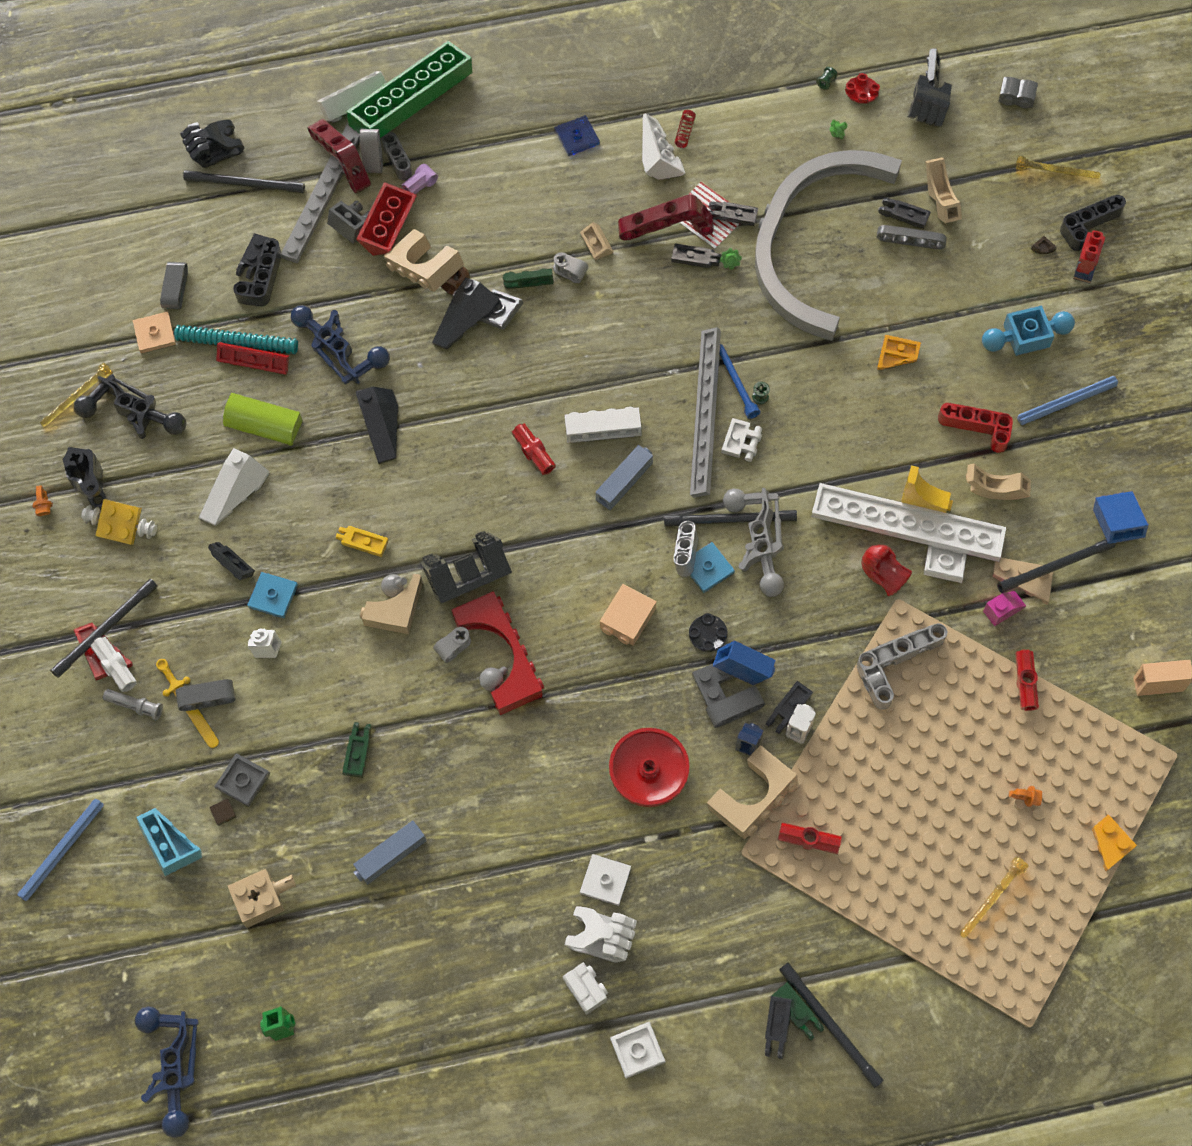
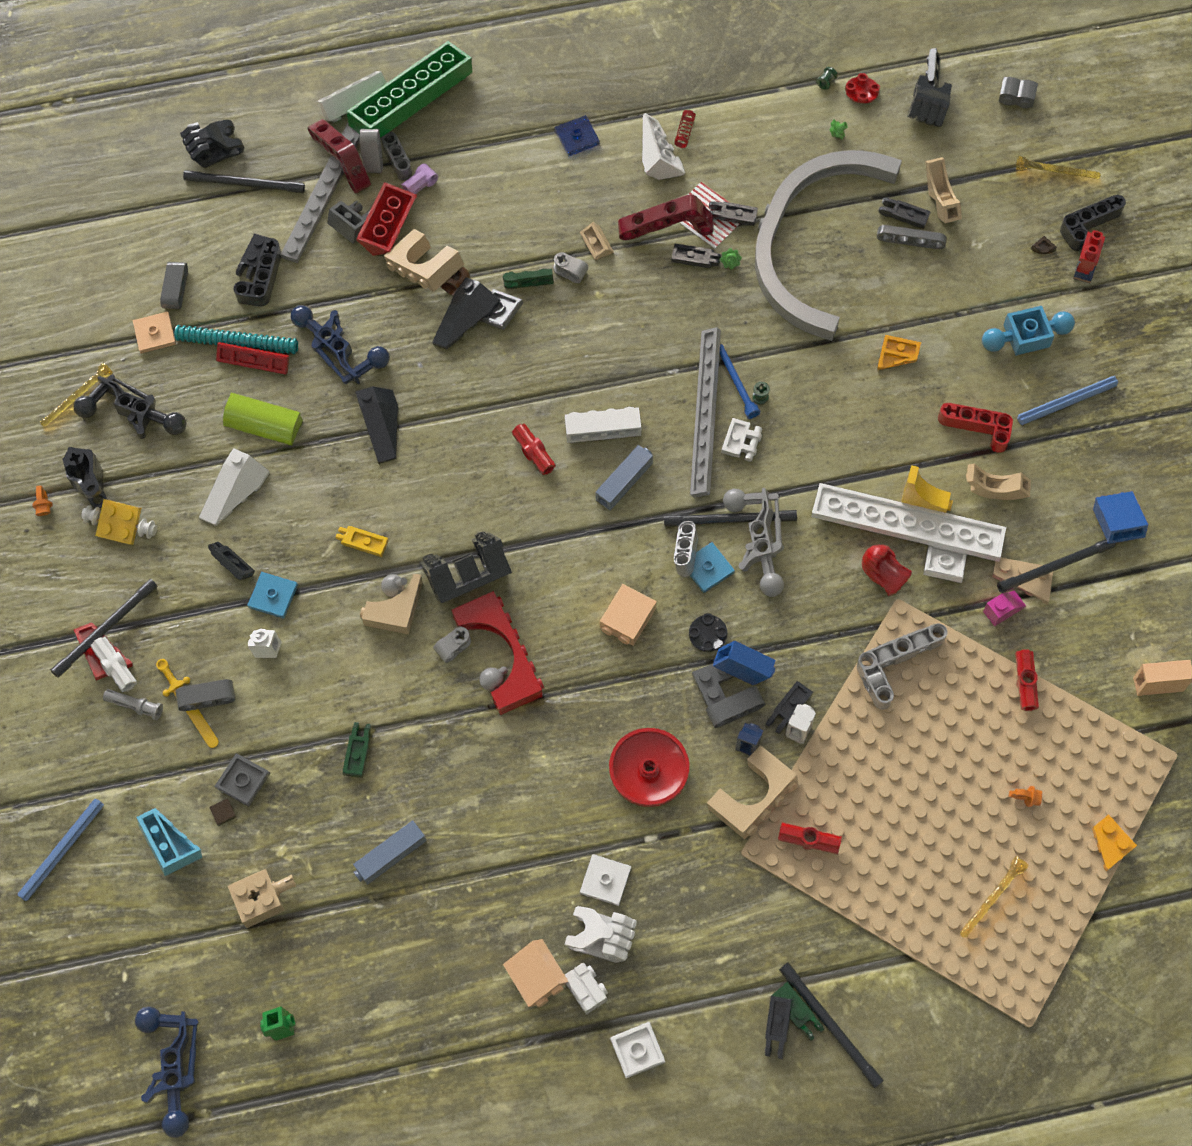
(536, 973): none -> light nougat brick

